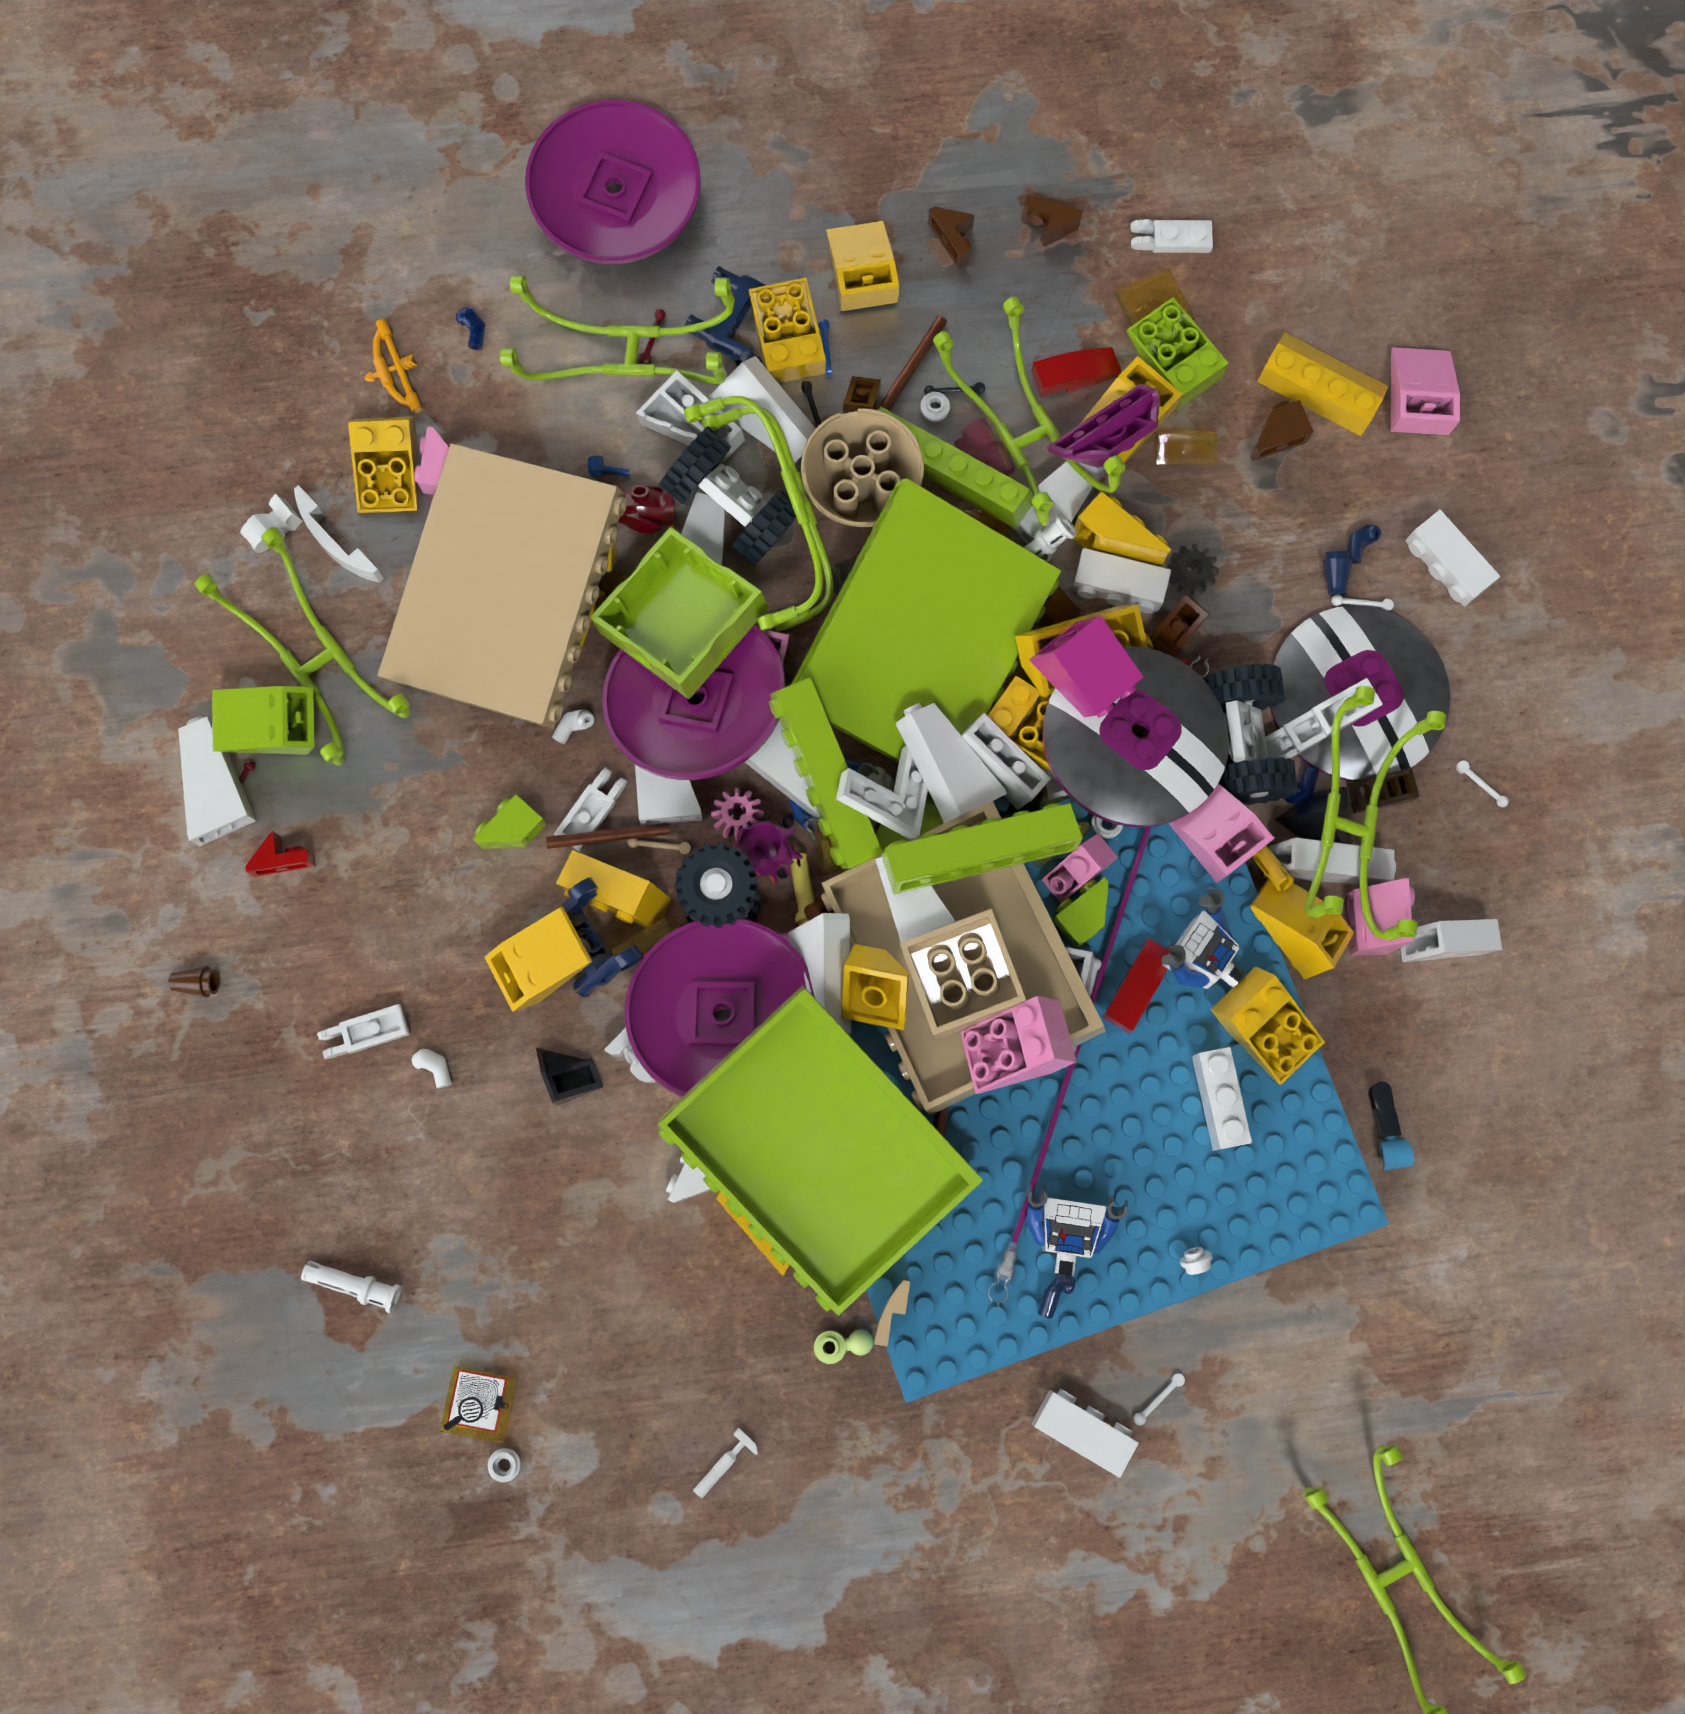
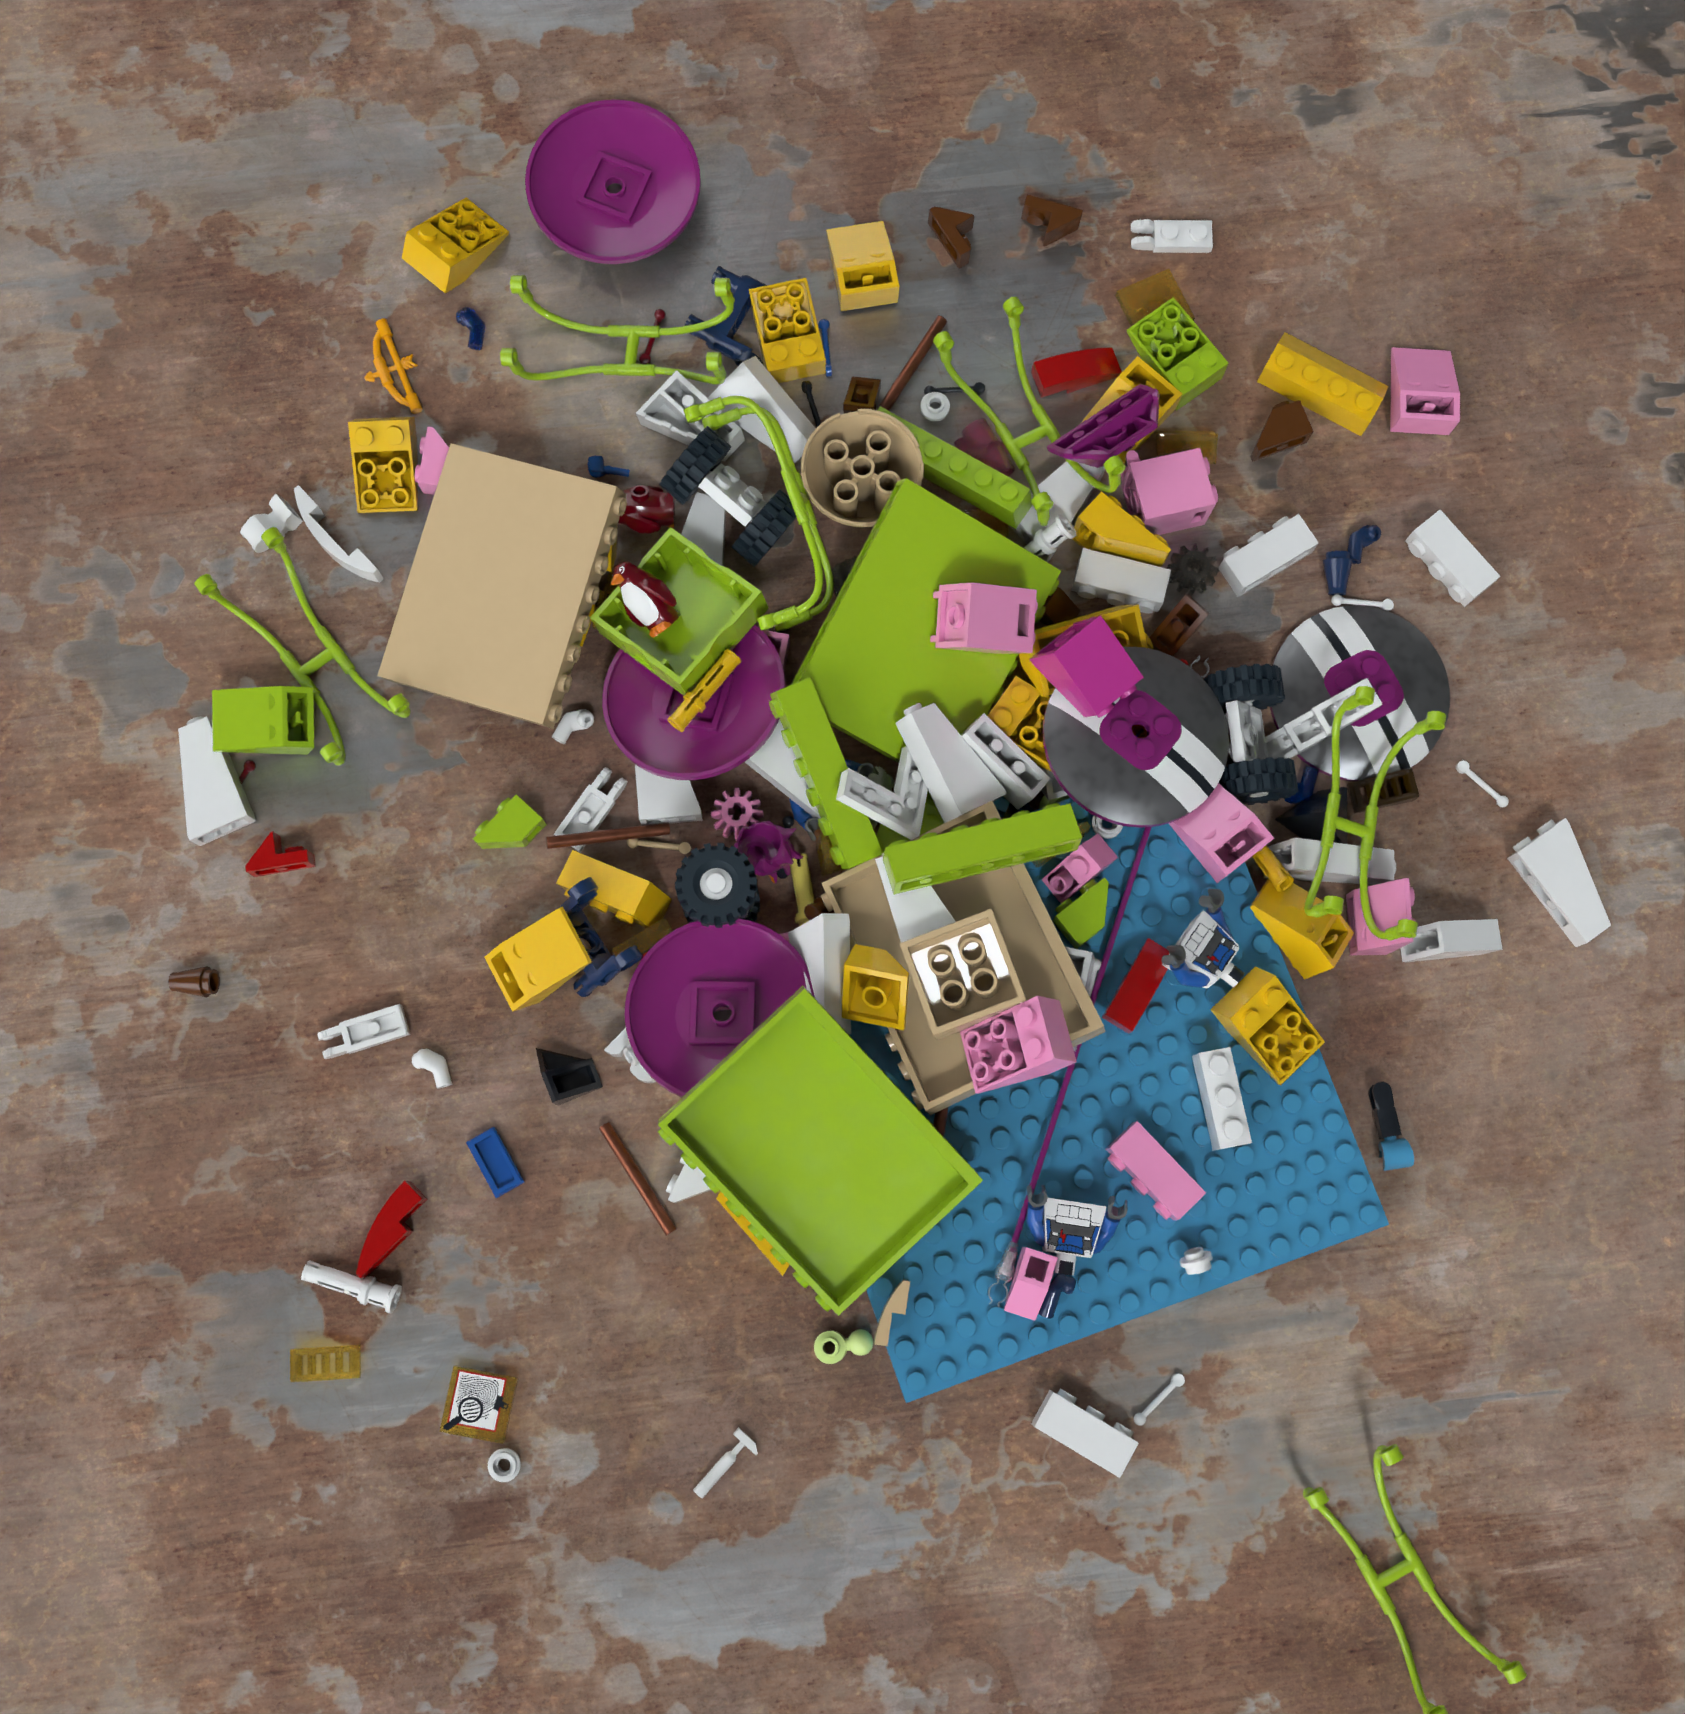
(296, 1363): none -> clear yellow slope
(389, 1227): none -> red slope
(452, 244): none -> yellow slope
(495, 1162): none -> blue tile
(637, 1178): none -> copper bar
(645, 598): none -> animal
(697, 698): none -> yellow pin
(985, 618): none -> bright pink container
(1030, 1283): none -> bright pink slope
(1154, 1172): none -> bright pink brick
(1169, 490): none -> bright pink container
(1267, 554): none -> white brick
(1561, 881): none -> white slope

